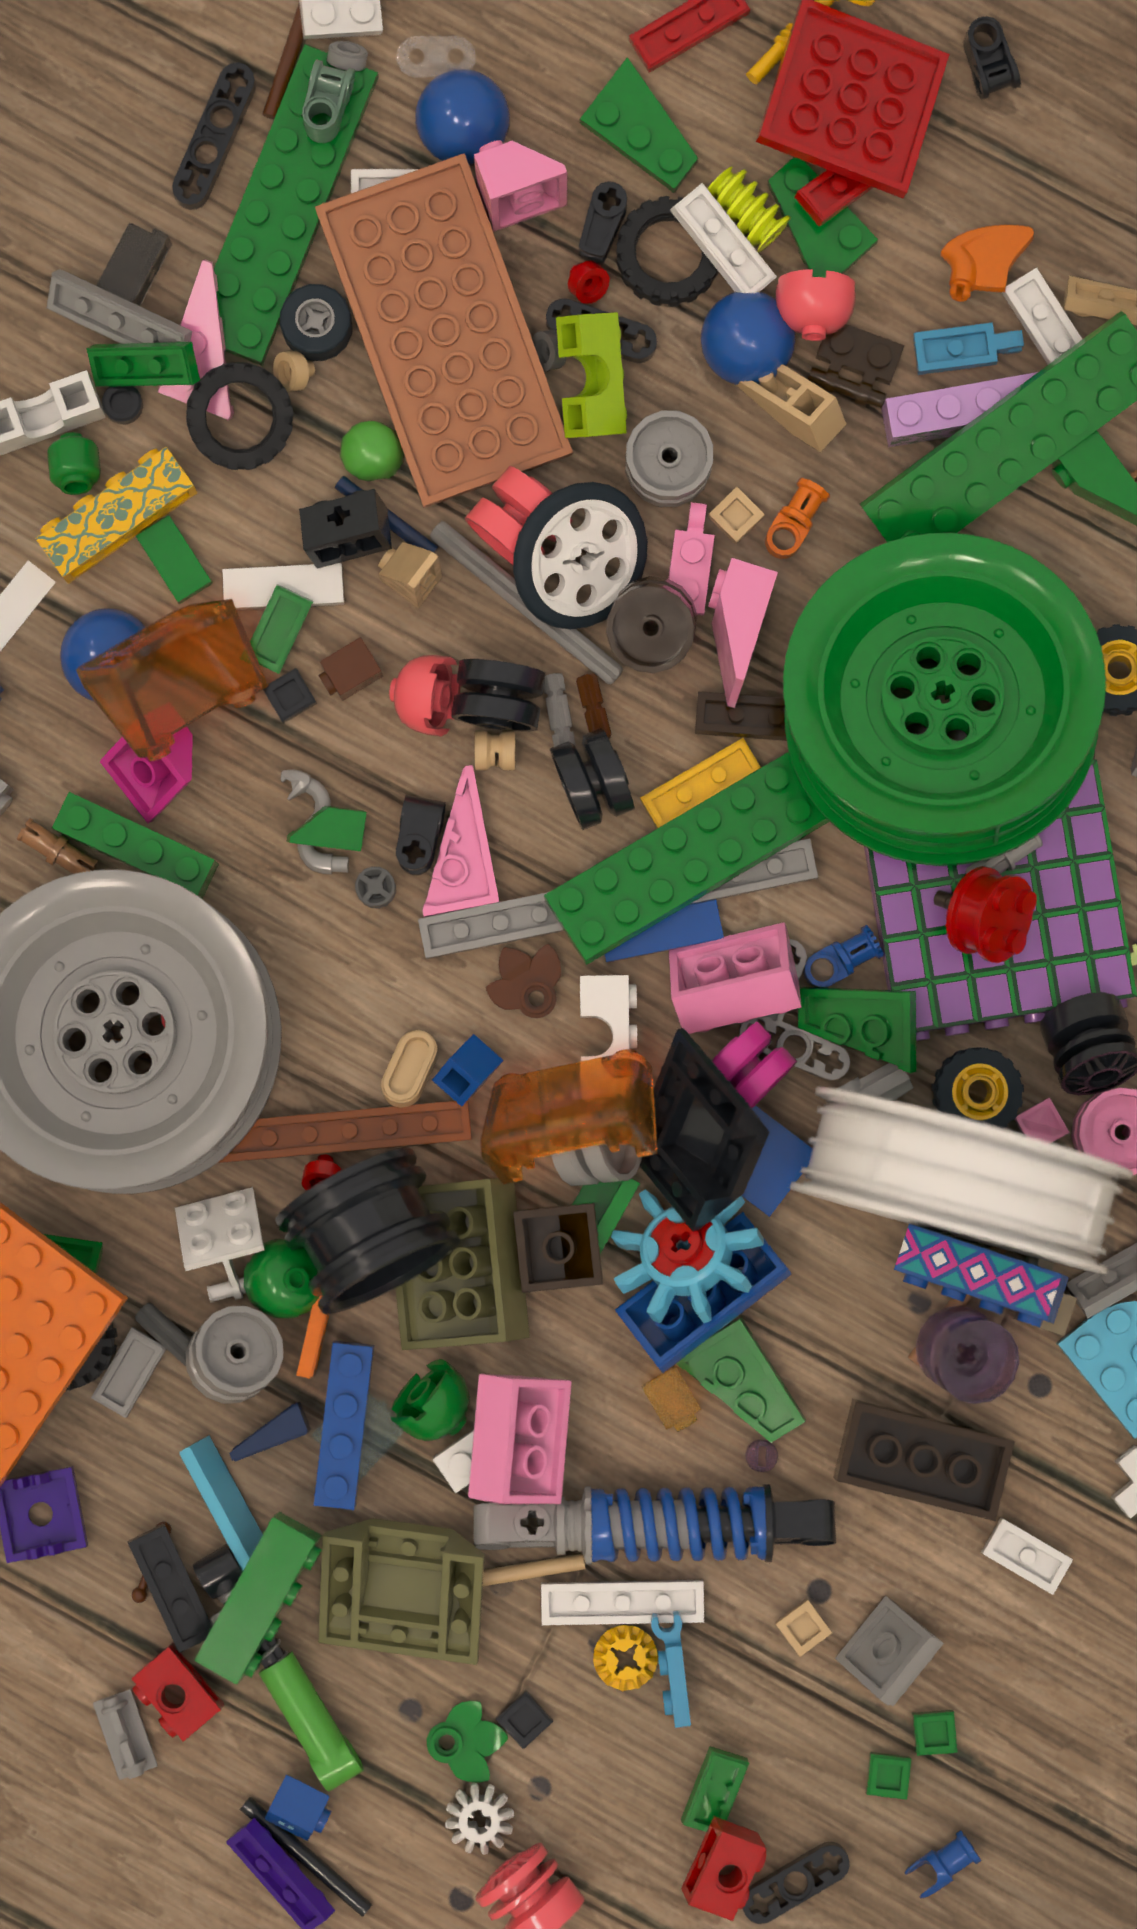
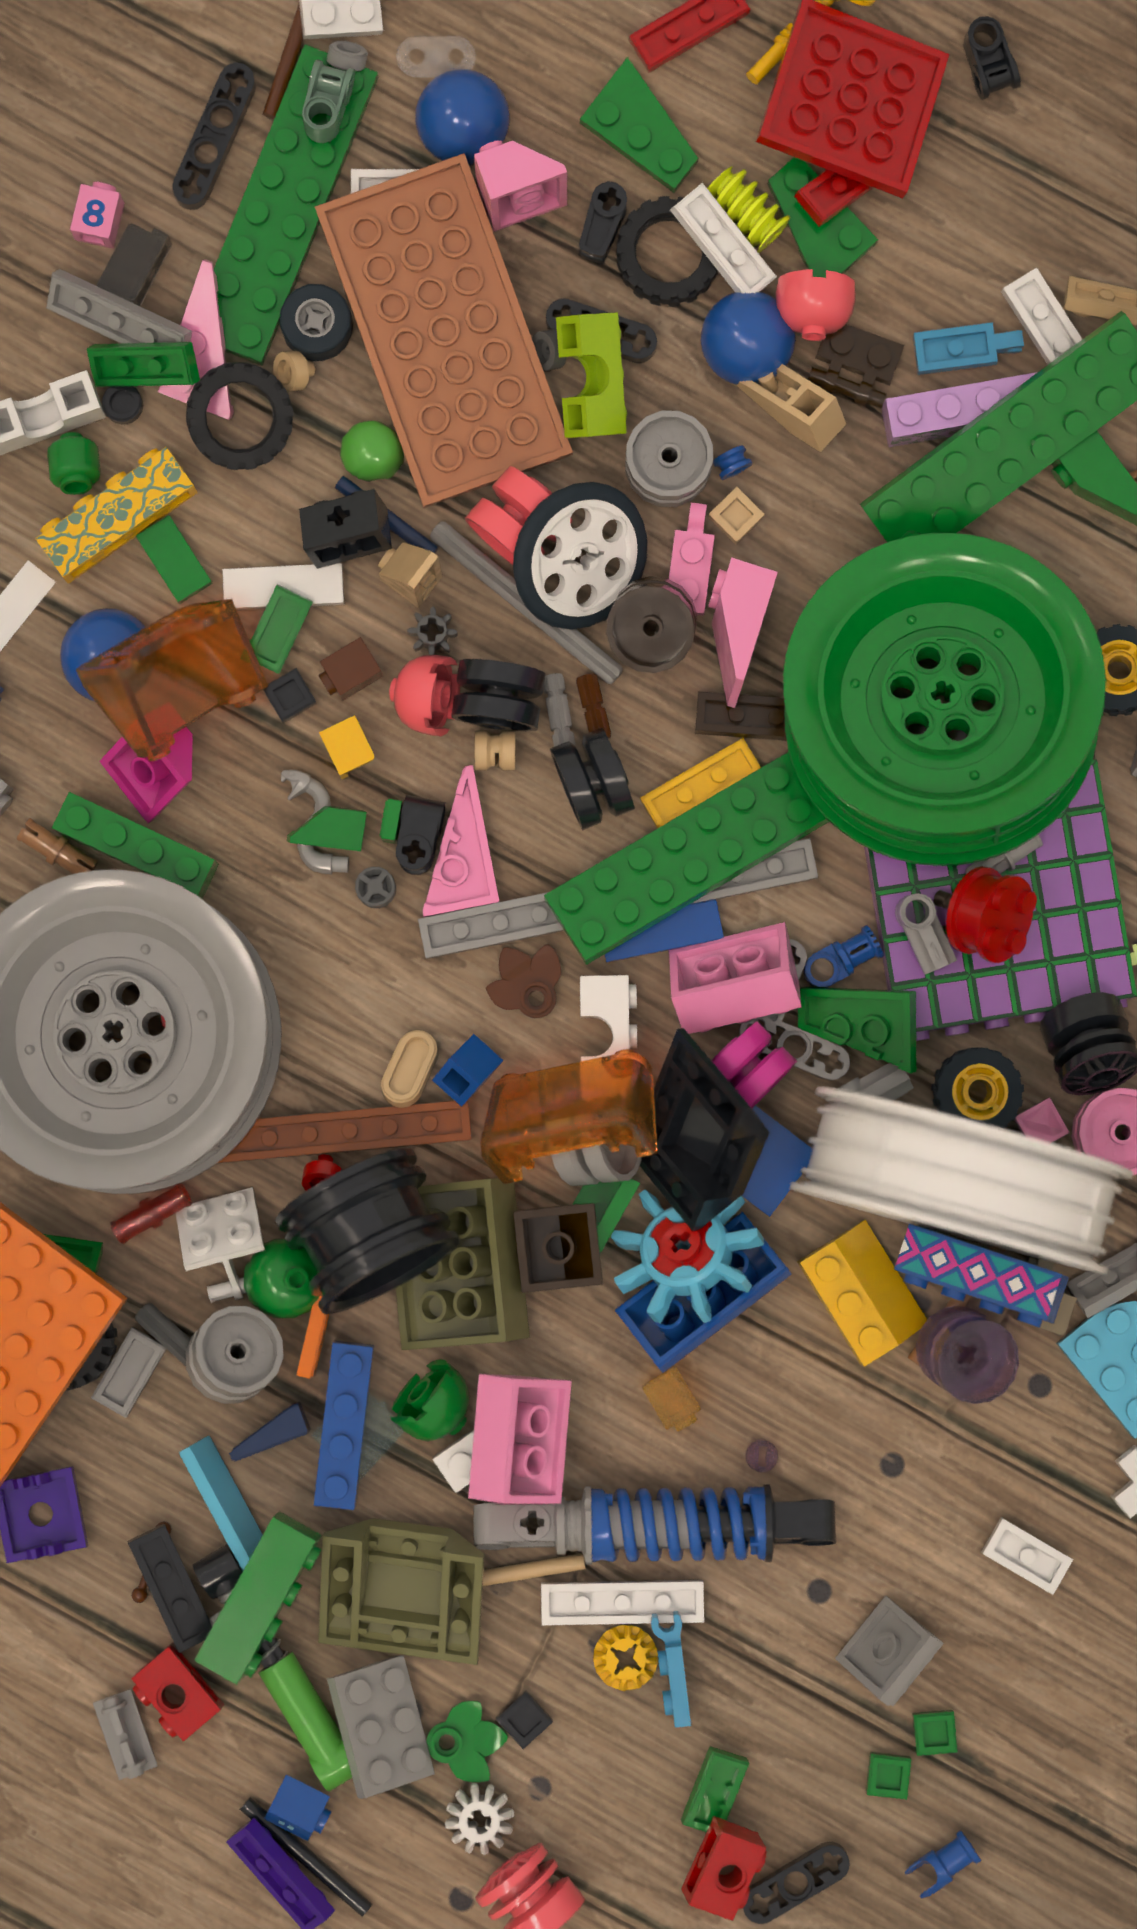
(97, 214): none -> bright pink brick
(151, 1213): none -> clear red pin
(347, 746): none -> yellow panel
(380, 1726): none -> light grey plate
(391, 821): none -> green tile
(424, 625): none -> dark grey gear
(588, 282): red tile -> none
(732, 462): none -> blue bush
(745, 1380): green wing -> none
(795, 519): orange connector -> none
(803, 1627): tan plate -> none
(863, 1293): none -> yellow slope
(923, 1460): dark brown brick -> none
(926, 937): none -> light grey piece
(984, 258): orange arm -> none

